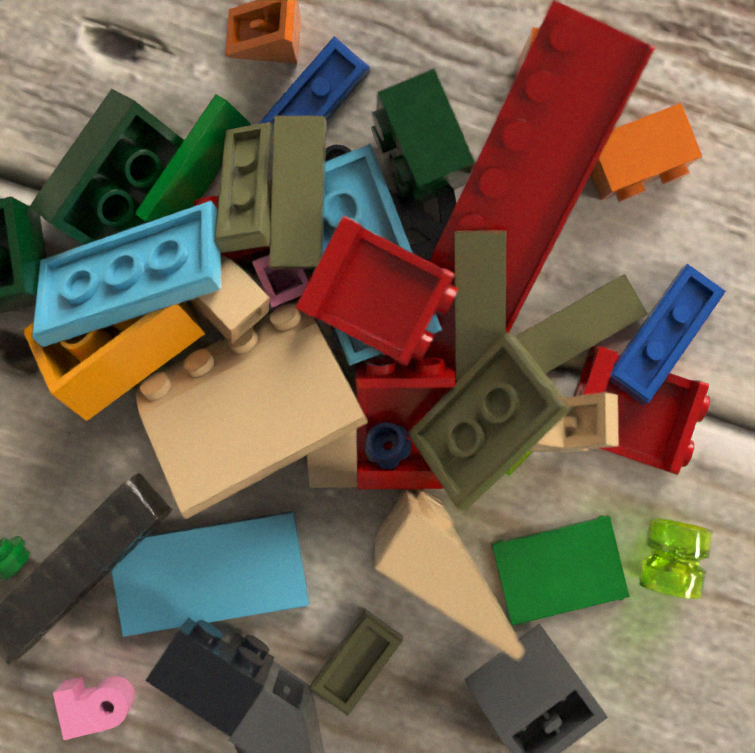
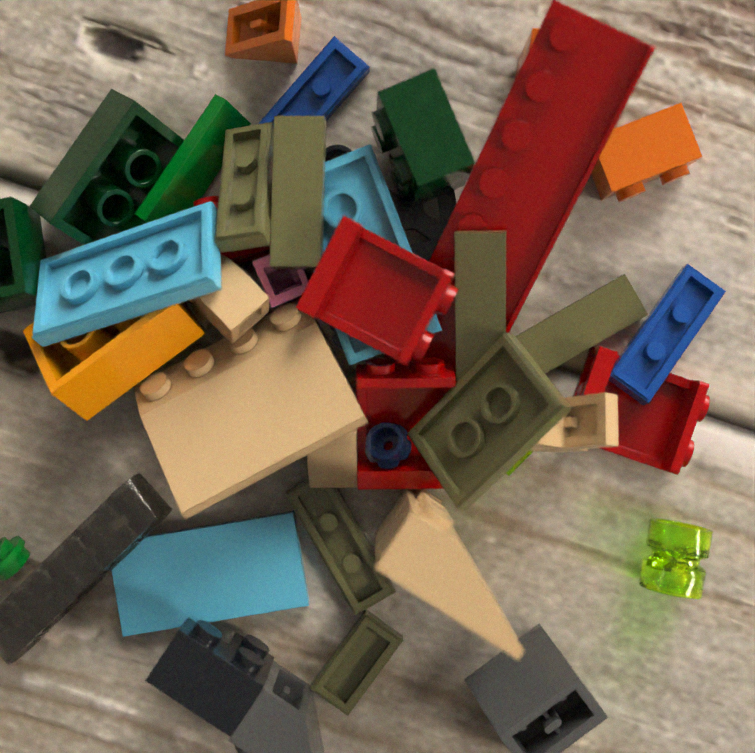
(92, 709): bright pink leg -> none
(341, 545): none -> olive tile
(560, 570): green piece -> none

